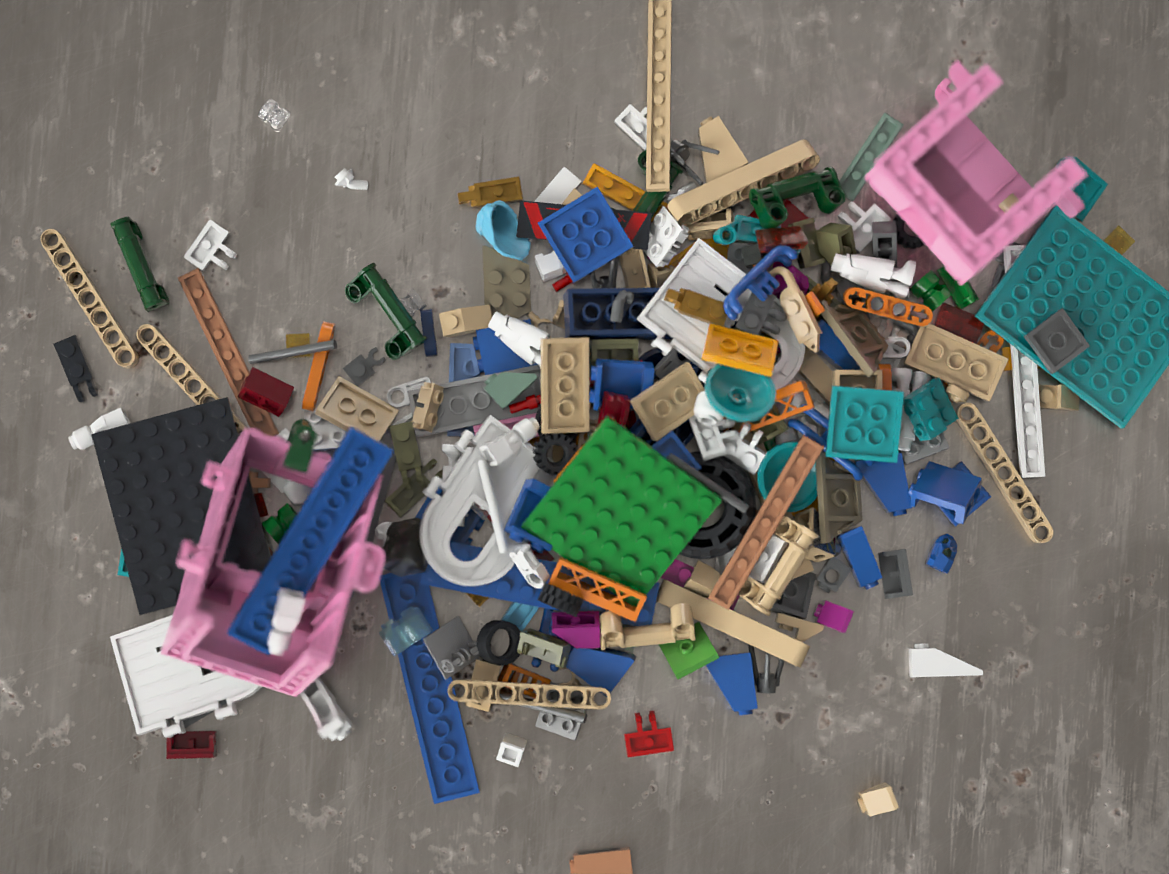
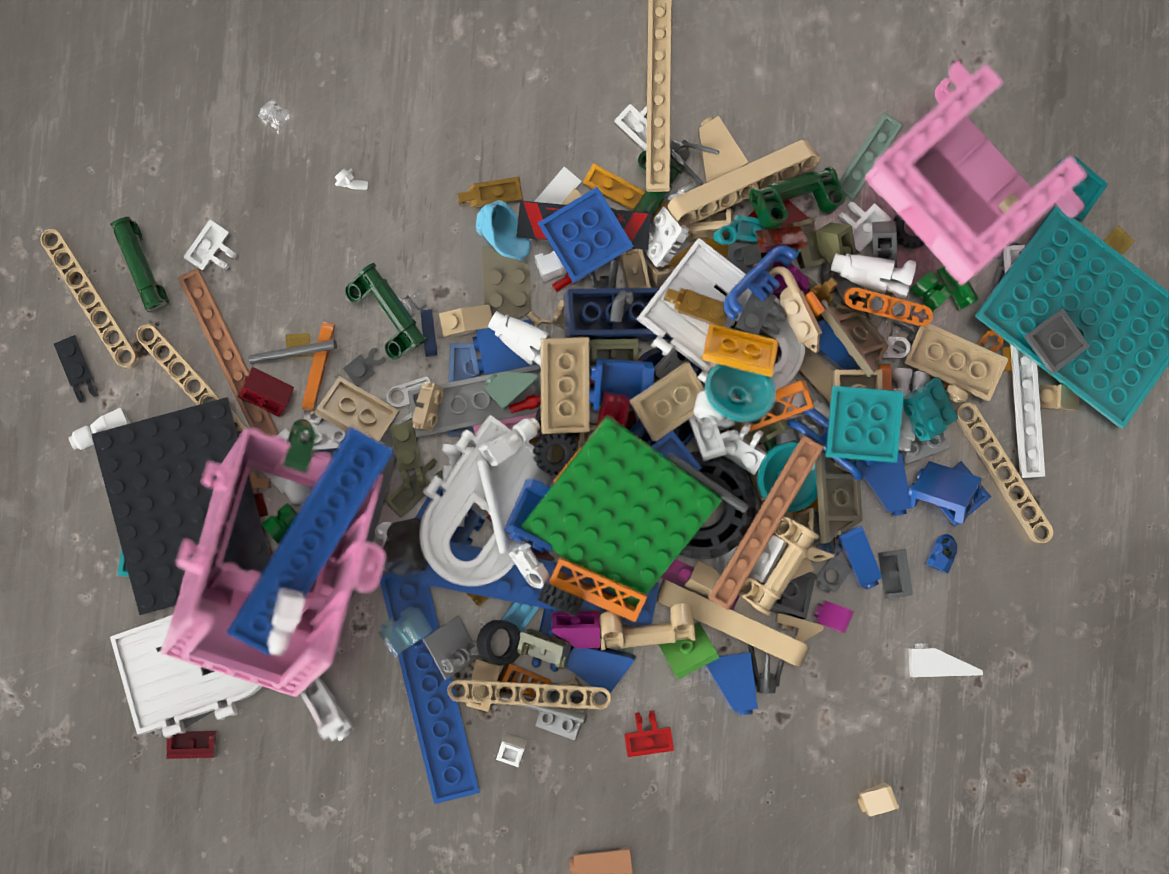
(959, 322): clear red slope -> none

